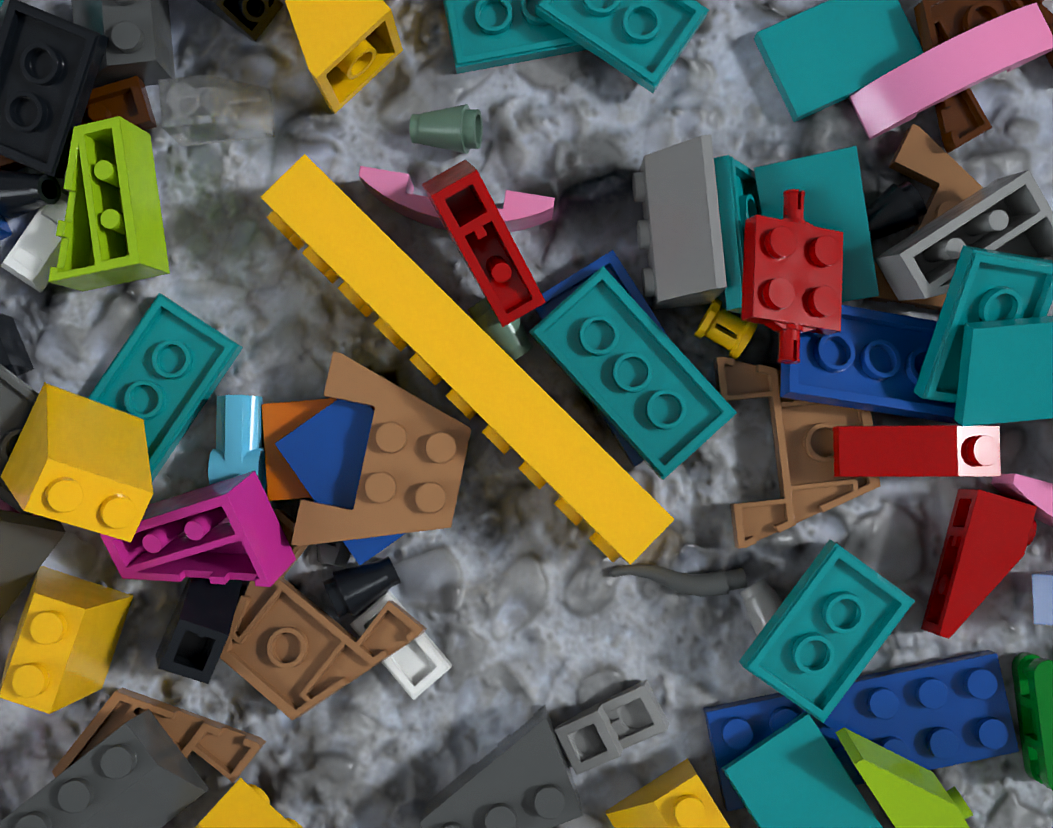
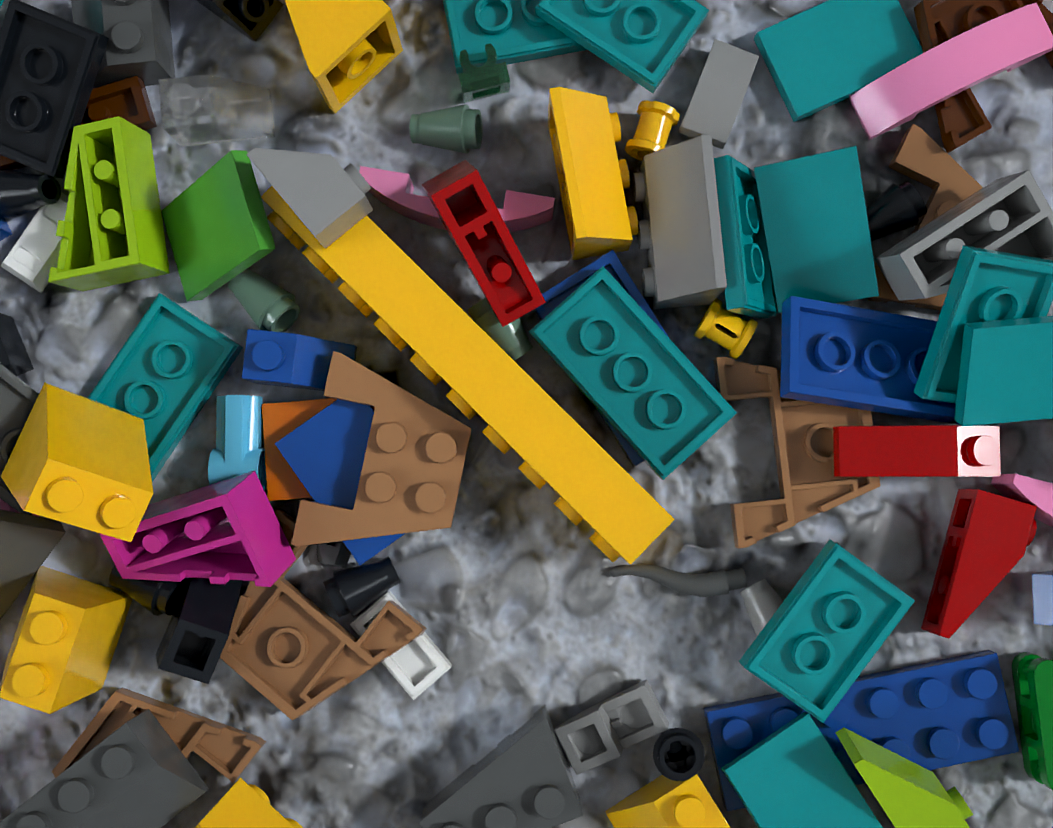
(155, 596): none -> black cone
(218, 226): none -> bright green tile
(264, 301): none -> sand green cone
(290, 359): none -> blue slope
(316, 189): none -> light grey slope
(483, 80): none -> clear green tile
(590, 173): none -> yellow slope
(652, 128): none -> yellow bush
(678, 765): none -> black cone
(719, 93): none -> light grey slope
(792, 276): red plate -> none

